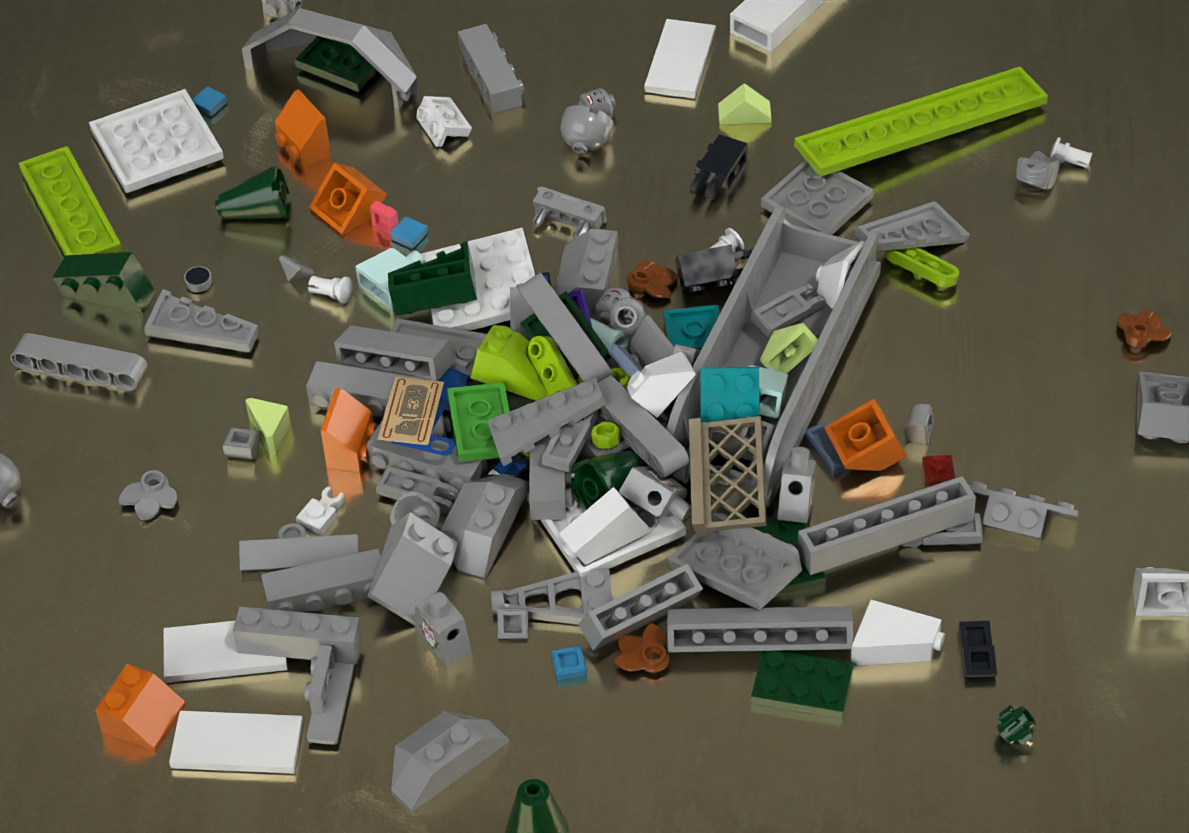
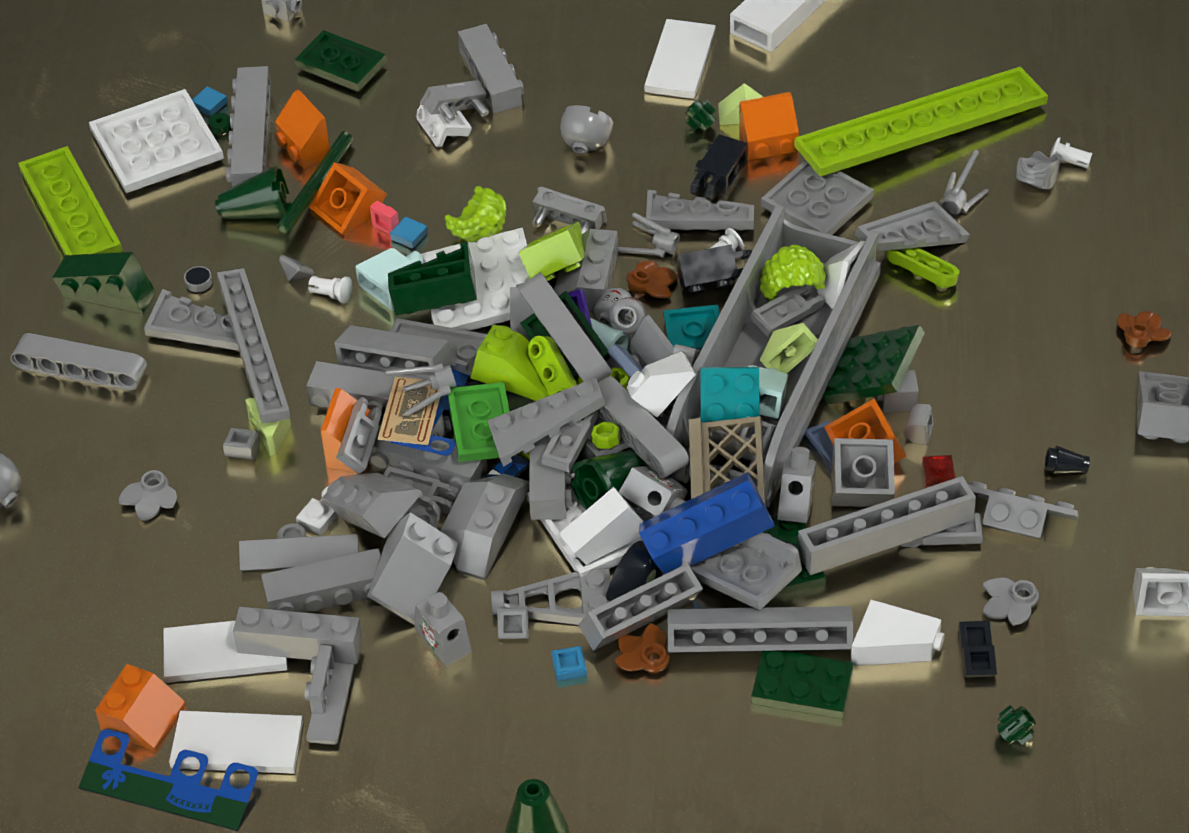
(172, 794): none -> piece
(219, 124): none -> dark green piece
(249, 124): none -> light grey brick
(253, 346): none -> light grey plate
(312, 186): none -> dark green axle
(359, 436): none -> light grey hinge
(371, 501): none -> light grey slope
(372, 43): light grey panel -> none
(440, 379): none -> light grey plant
(441, 755): light grey wedge -> none
(454, 98): none -> light grey piece
(480, 218): none -> lime hair
(554, 252): none -> lime slope
(598, 100): light grey head -> none
(632, 571): none -> black piece
(663, 238): none -> light grey plant
(698, 213): none -> light grey wing
(700, 115): none -> dark green gear
(706, 524): none -> blue slope
(768, 125): none -> orange slope
(791, 267): none -> lime hair
(862, 472): none -> light grey slope
(873, 364): none -> dark green plate
(904, 398): none -> light grey brick
(955, 199): none -> light grey plant
(1008, 599): none -> light grey plate
(1064, 461): none -> black cone

